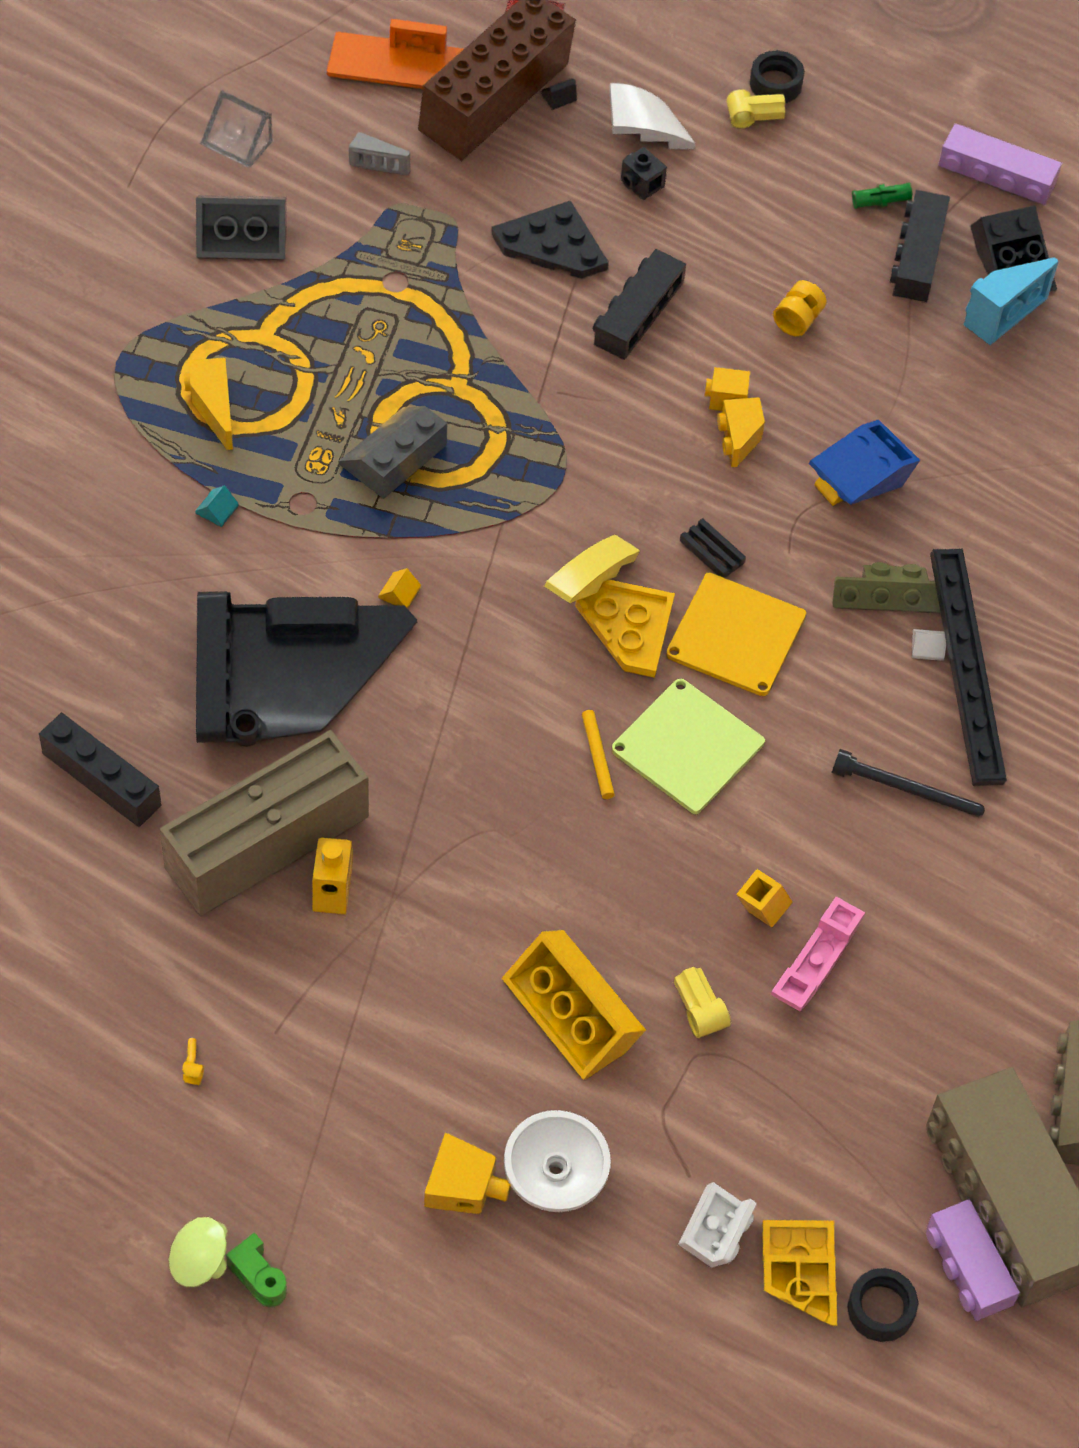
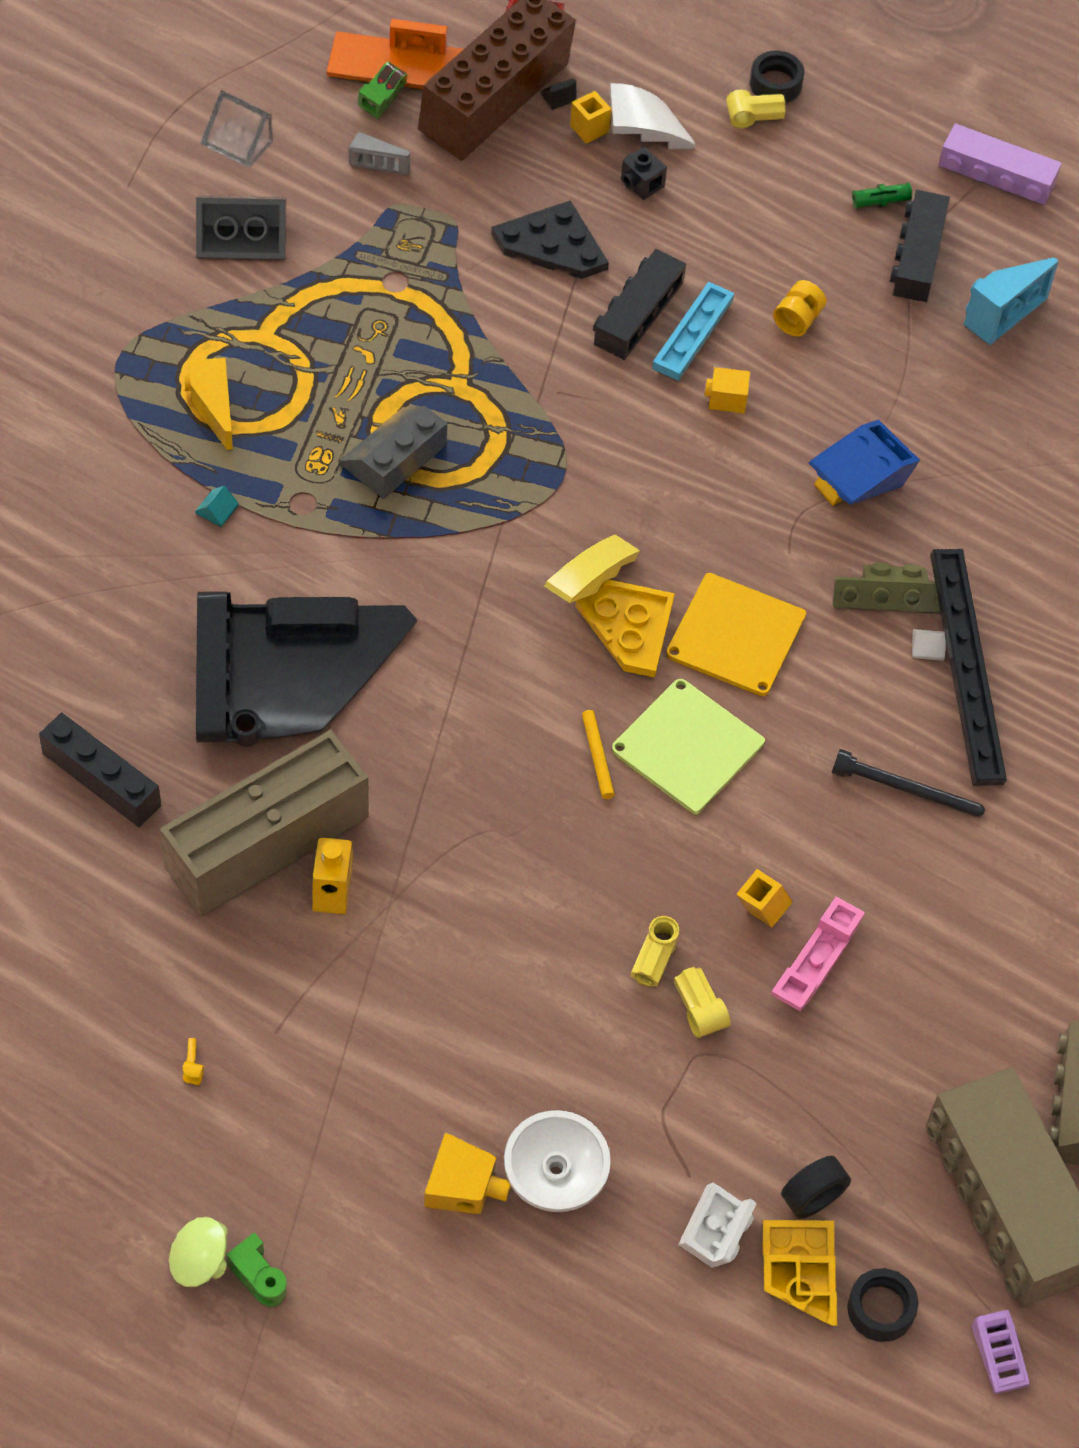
(382, 89): none -> bright green leg
(400, 588): yellow slope -> none
(572, 1003): yellow slope -> none
(590, 117): none -> yellow brick
(655, 952): none -> light yellow piece
(693, 331): none -> medium azure plate
(716, 545): black tile -> none
(742, 427): yellow slope -> none
(815, 1186): none -> black tyre
(971, 1260): lavender brick -> none
(1008, 1334): none -> lavender slope
(1010, 239): black slope -> none

